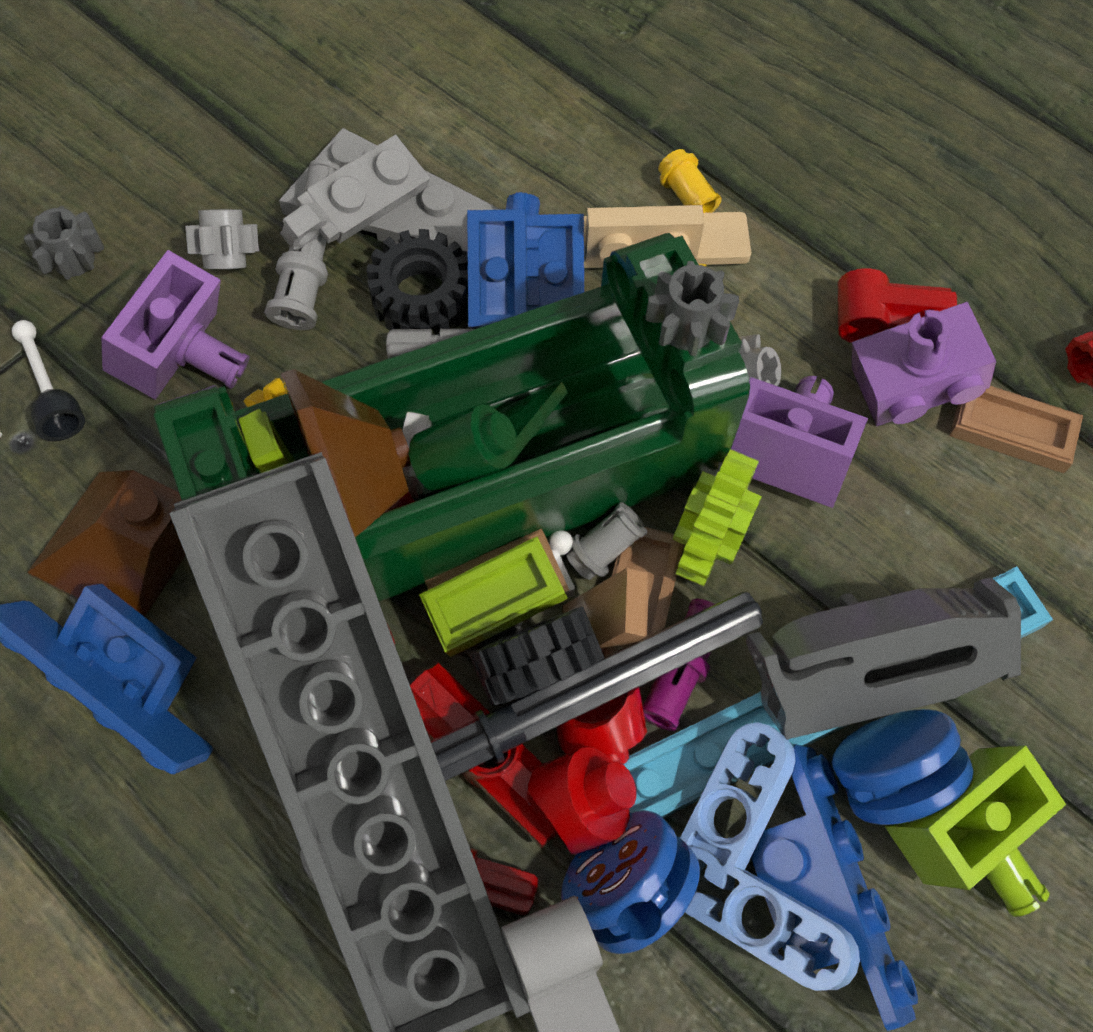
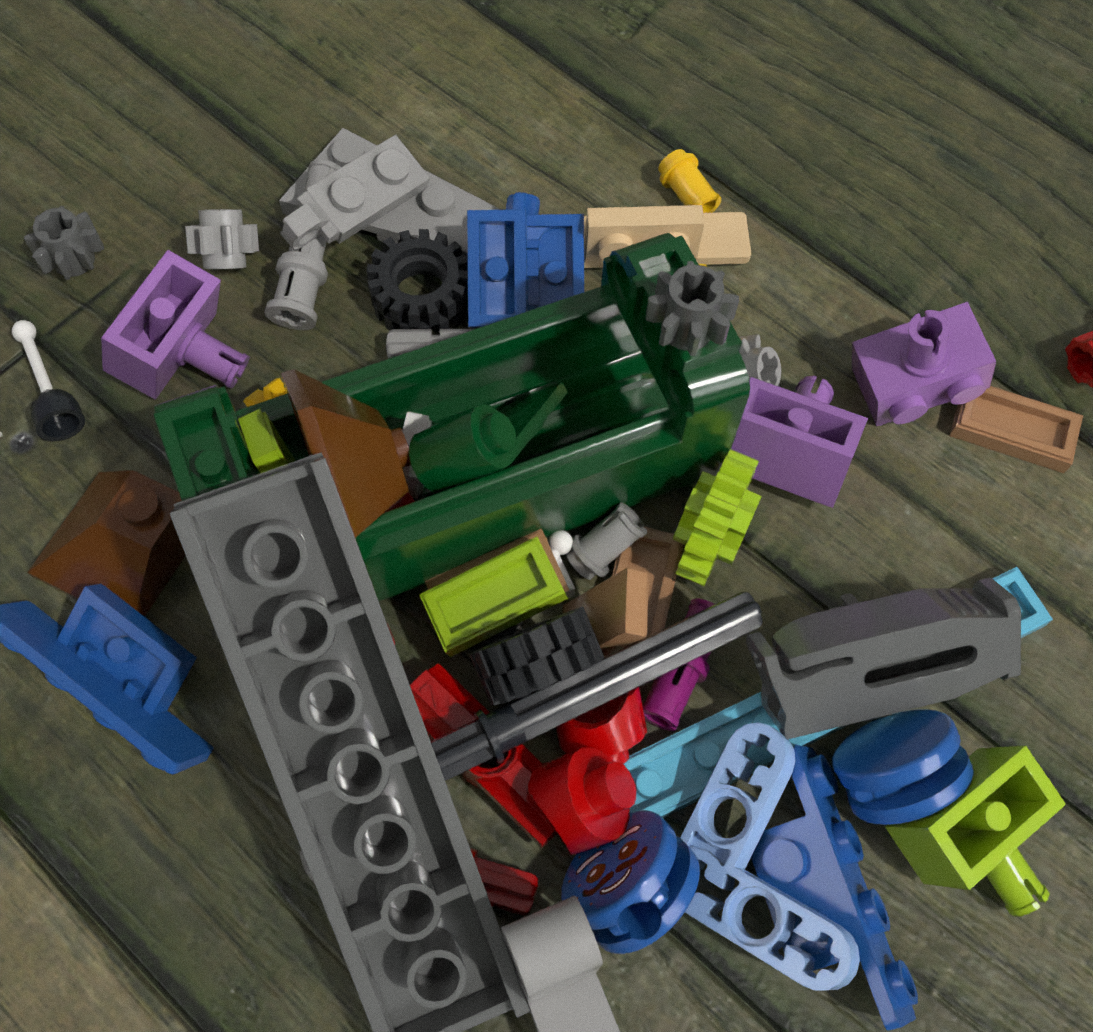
(874, 305): red piece -> none

